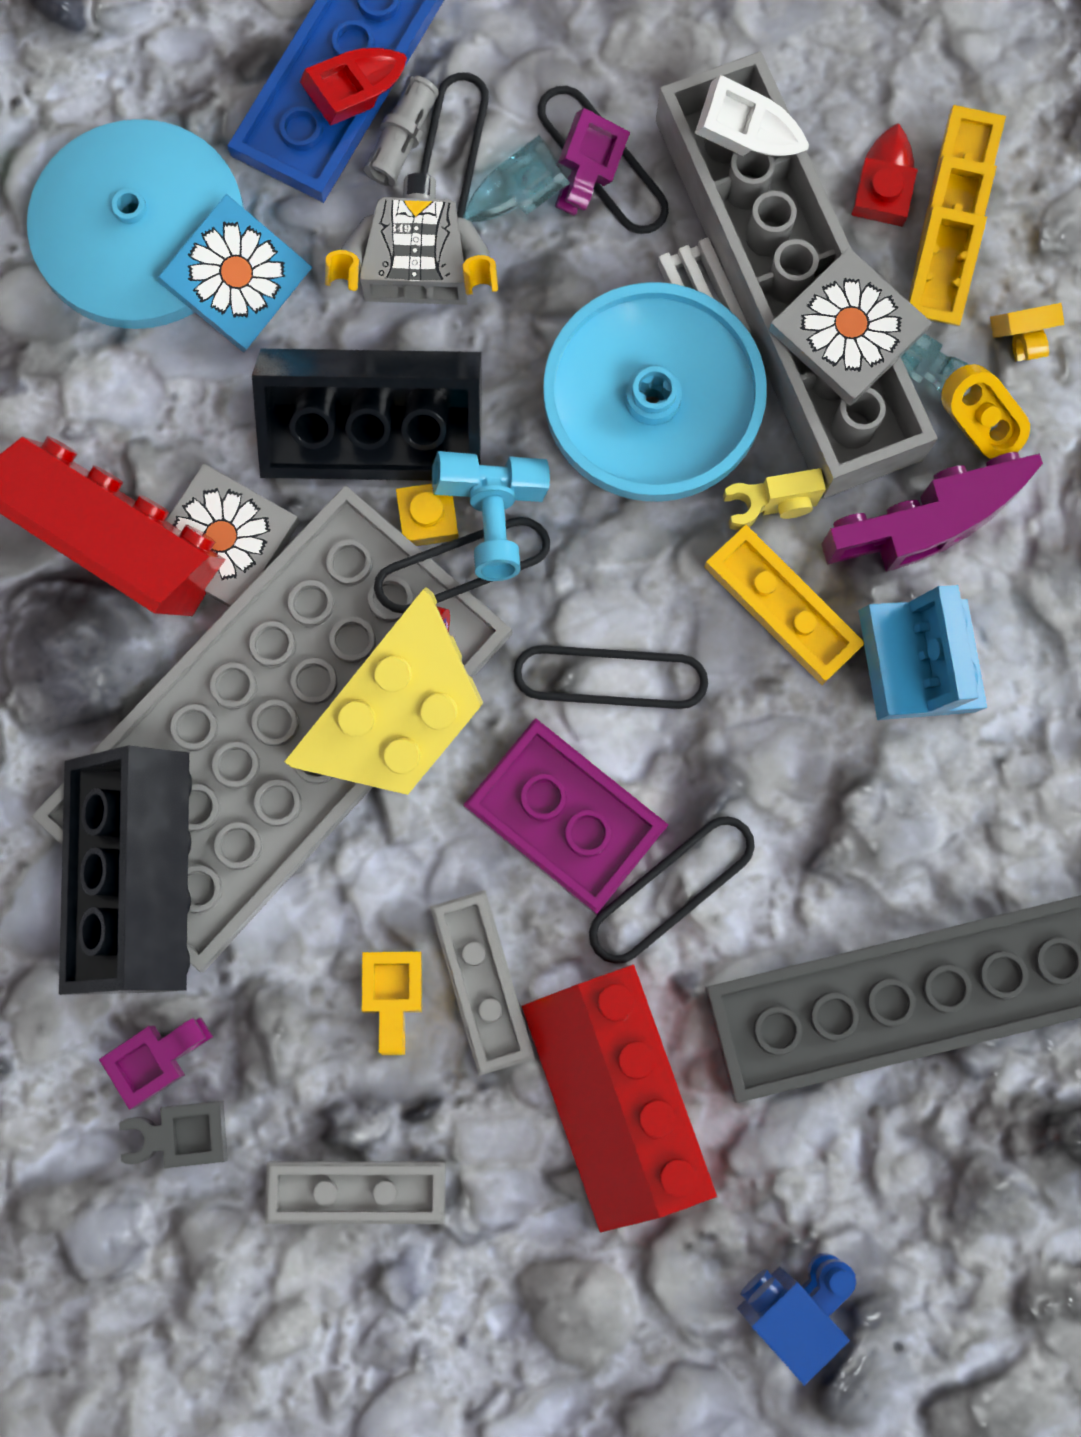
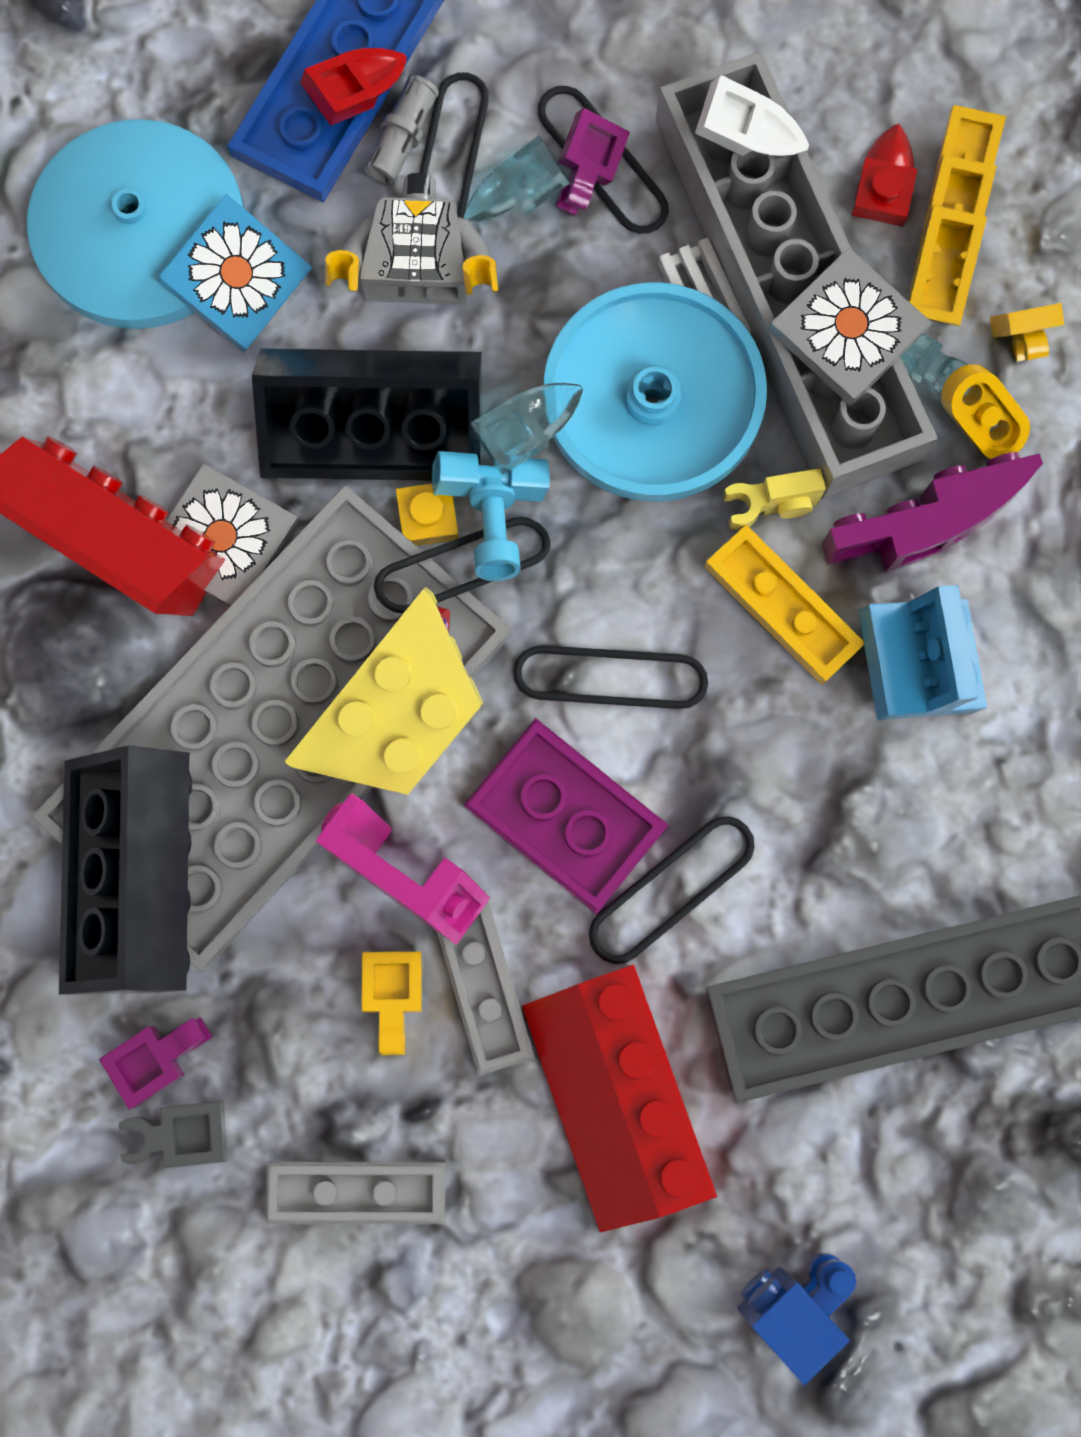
(445, 902): none -> dark pink panel
(526, 423): none -> clear light blue plate

